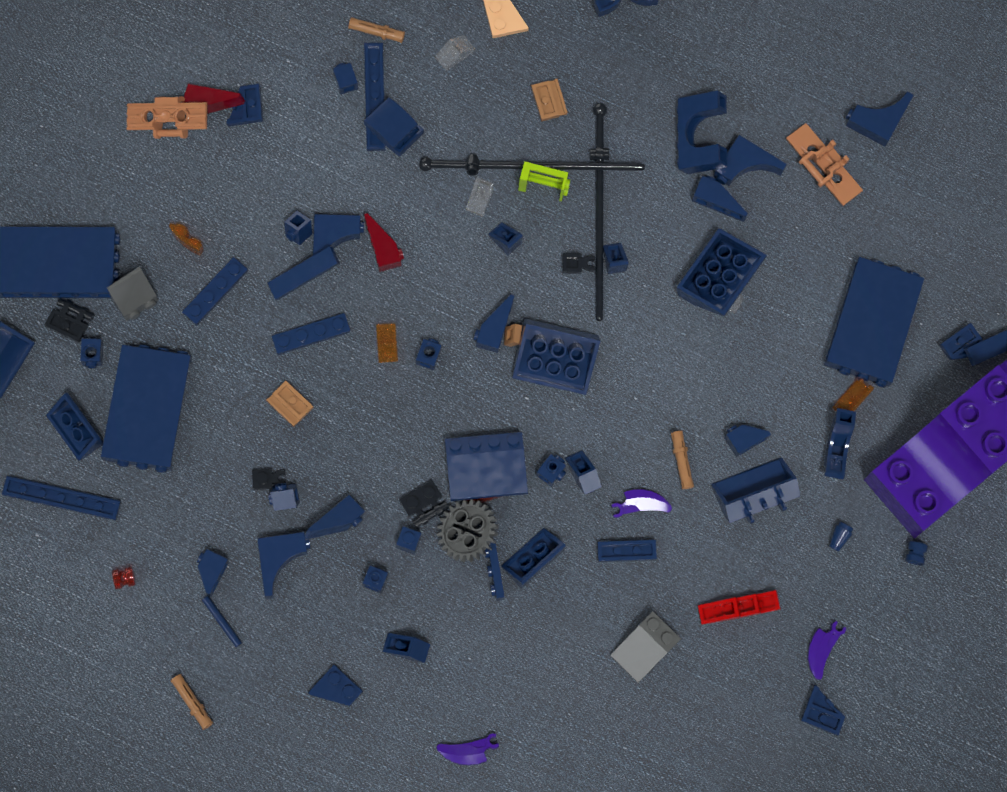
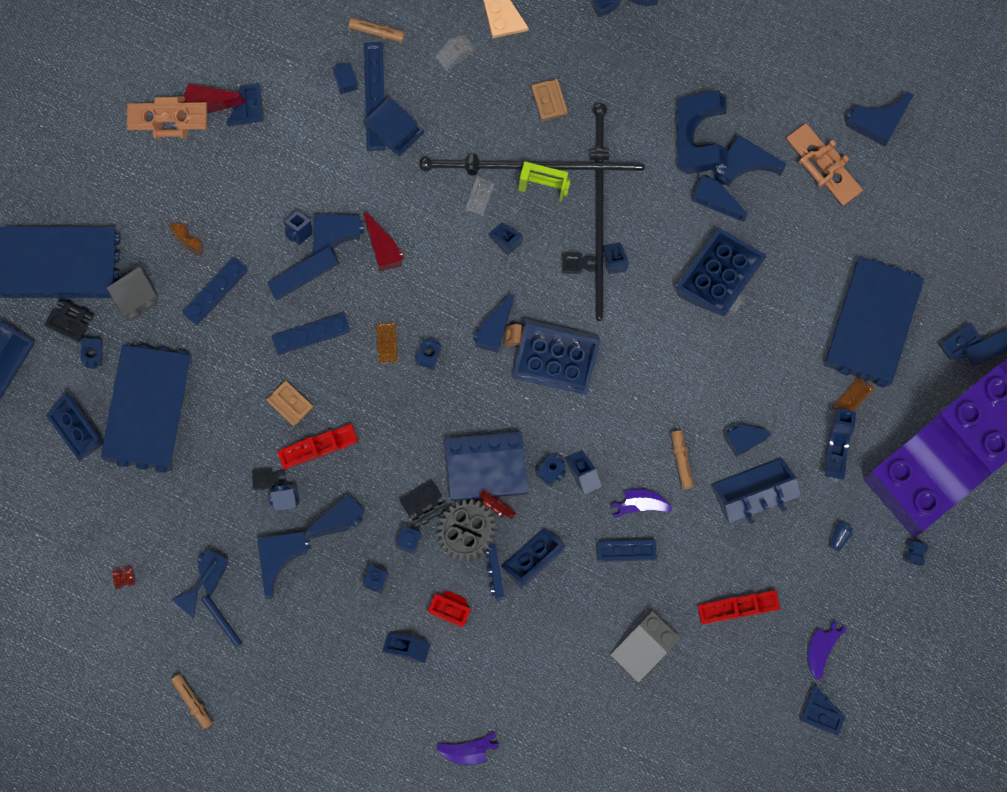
(61, 498): dark blue tile -> none
(188, 600): none -> dark blue piece
(318, 446): none -> red slope
(336, 688): dark blue wing -> none
(450, 608): none -> red slope
(493, 503): none -> clear red plate

